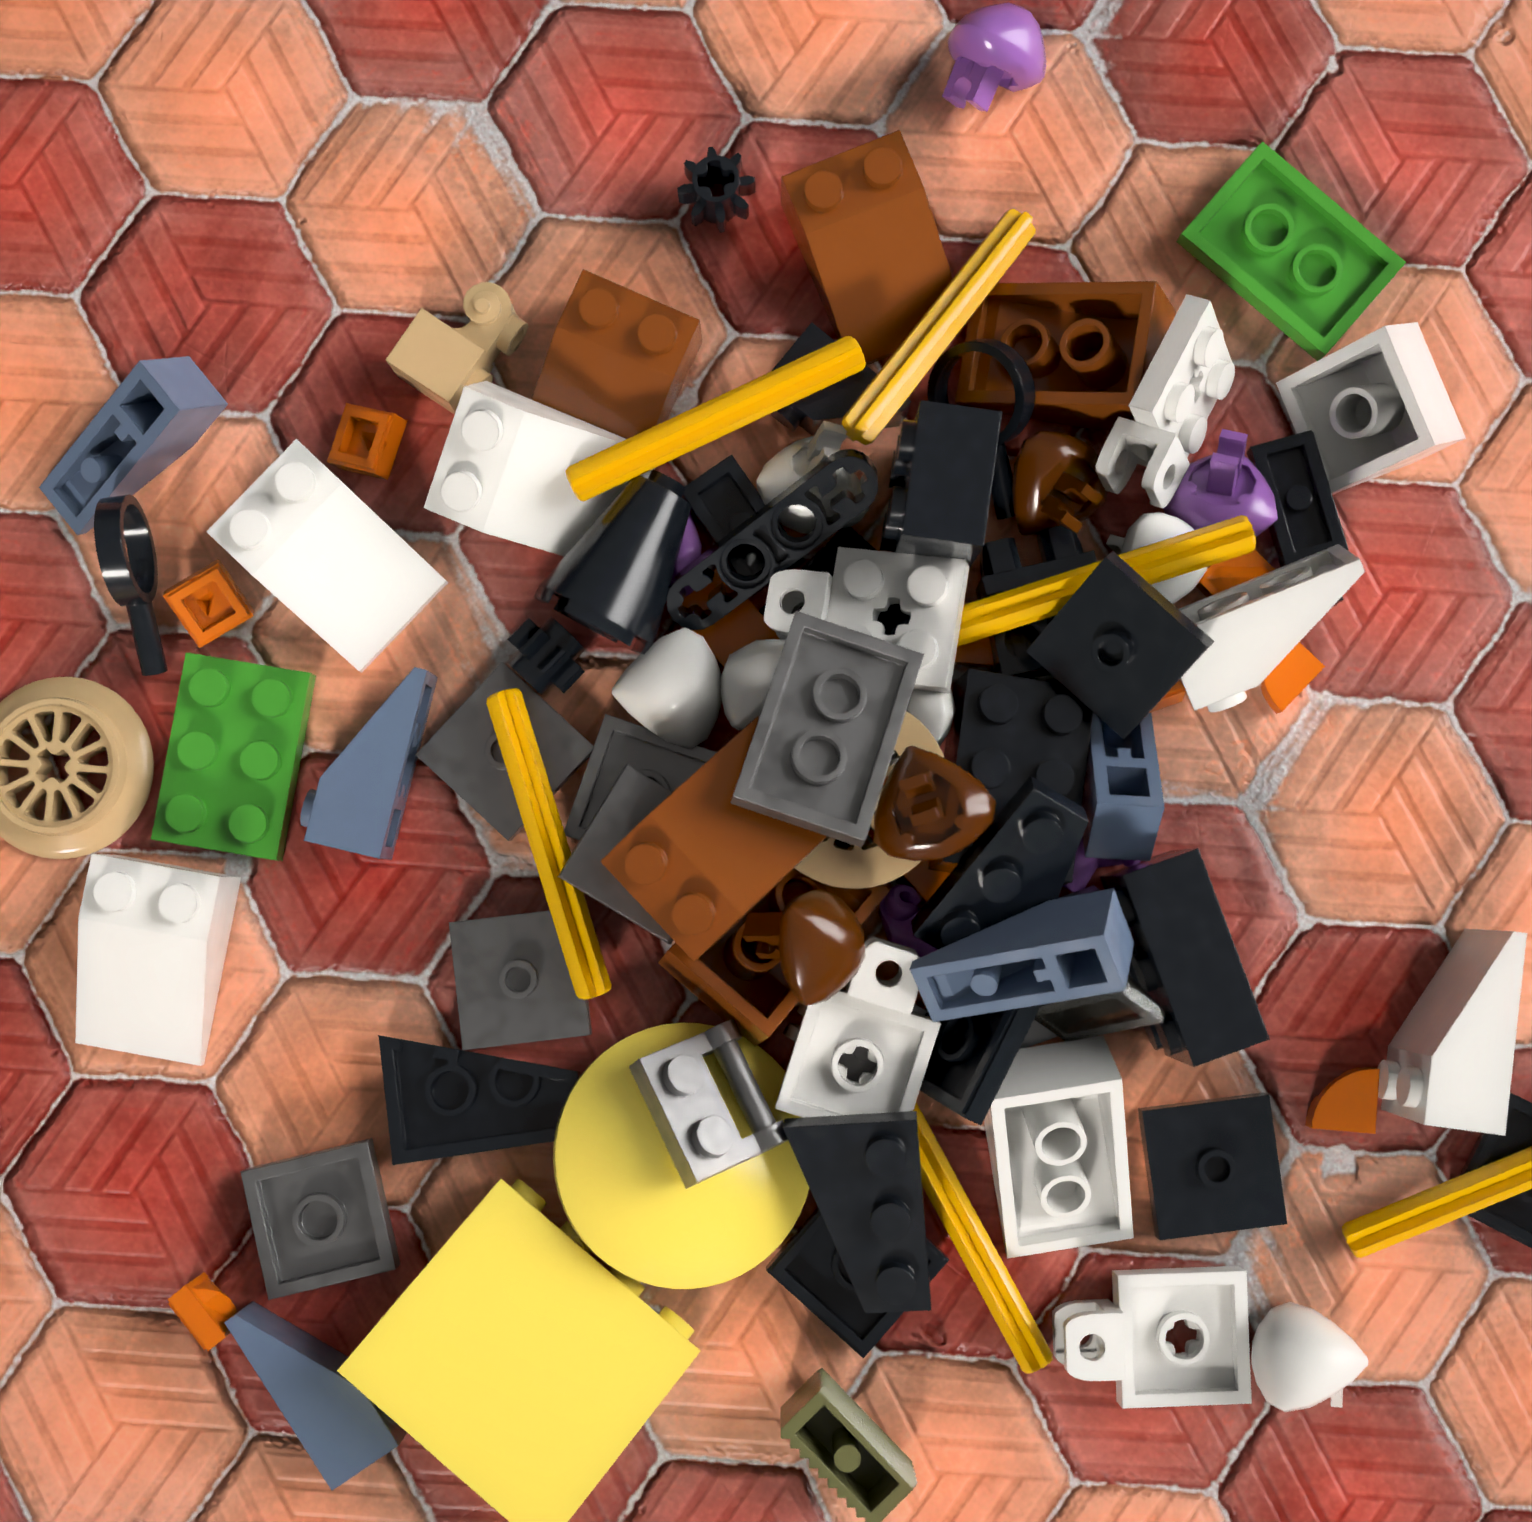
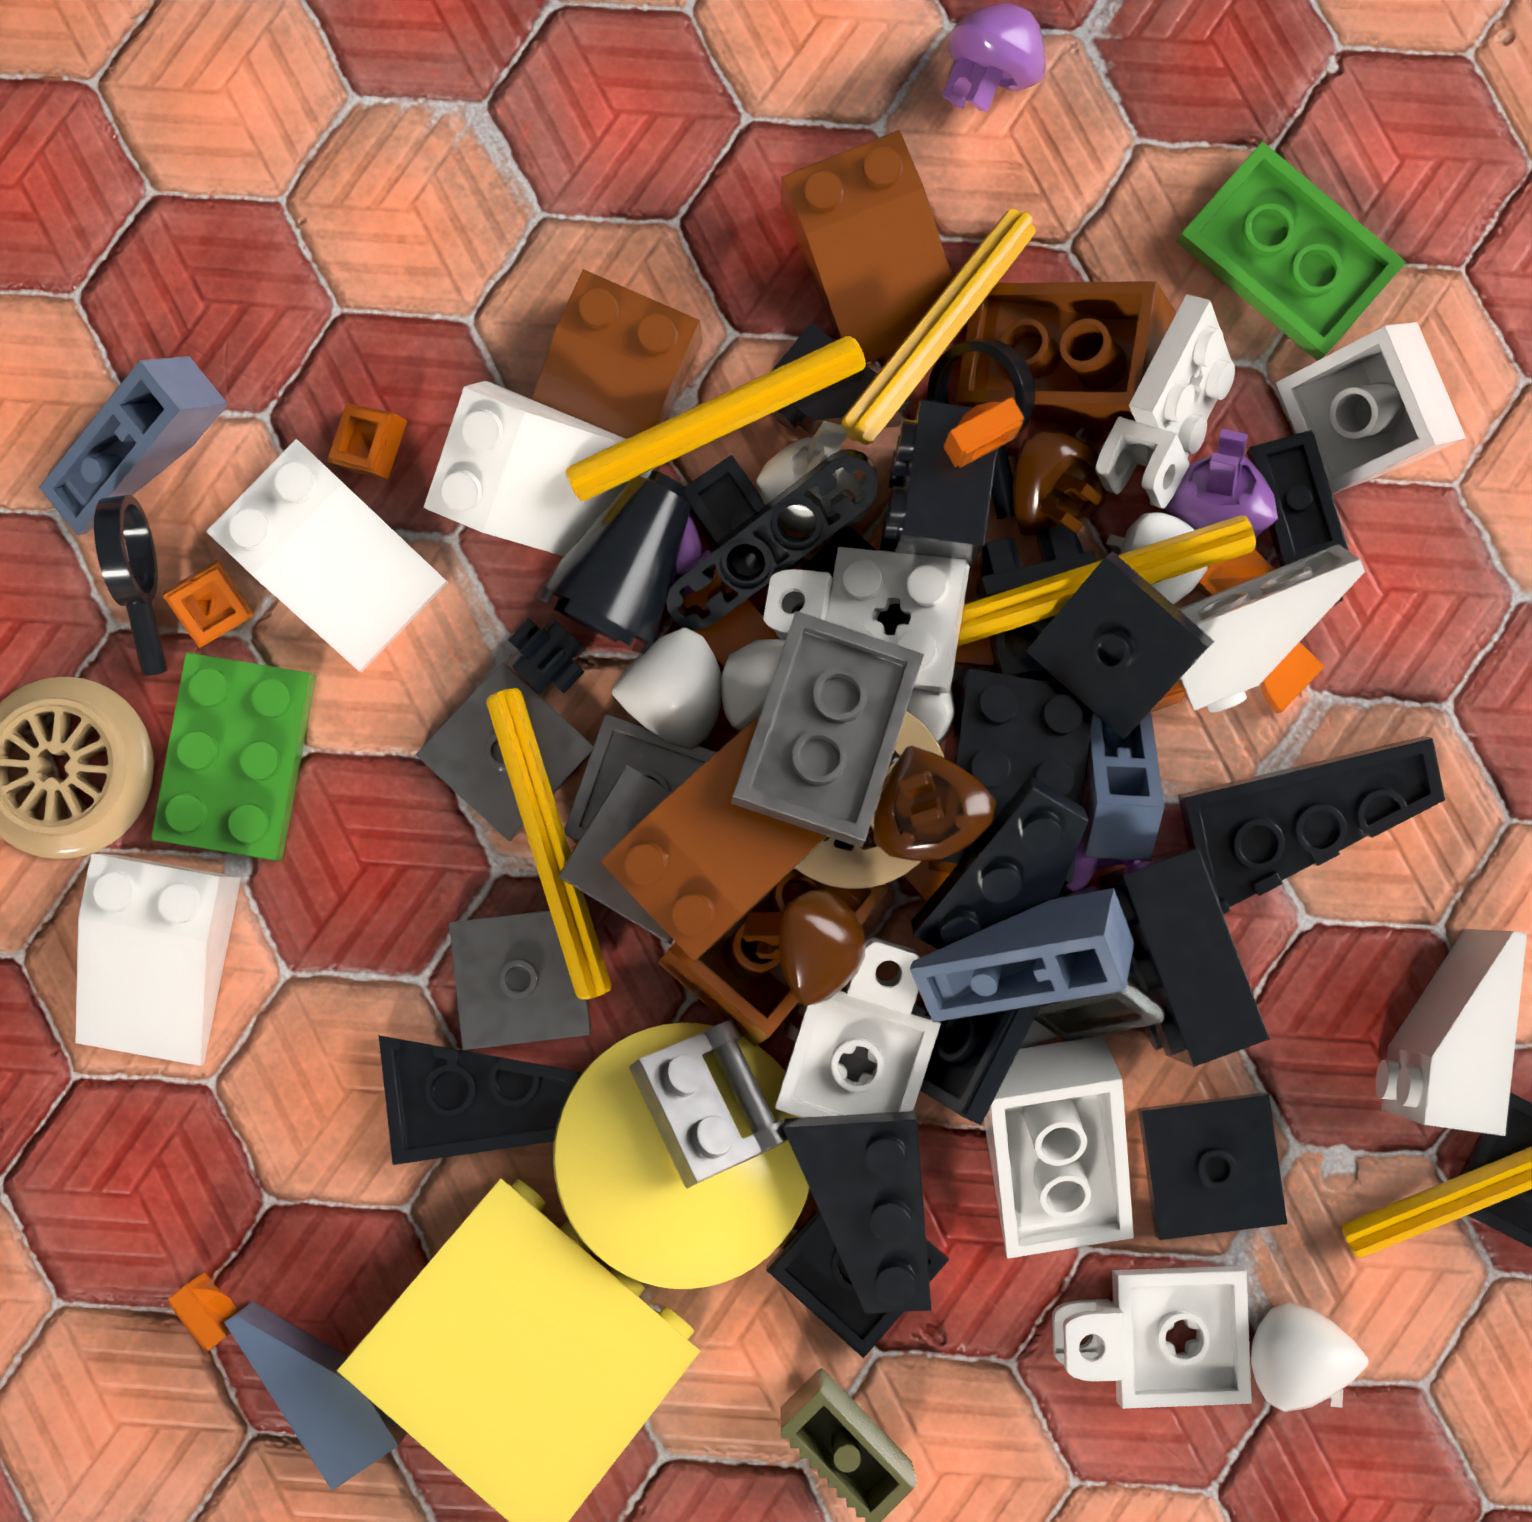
(320, 1219): flat silver plate -> none
(368, 784): sand blue slope -> none
(445, 358): tan brick -> none
(721, 171): black gear -> none
(896, 914): medium lavender arm -> none
(980, 1254): yellow axle -> none
(983, 431): none -> orange tile
(1302, 816): none -> black wing
(1347, 1103): orange tile -> none

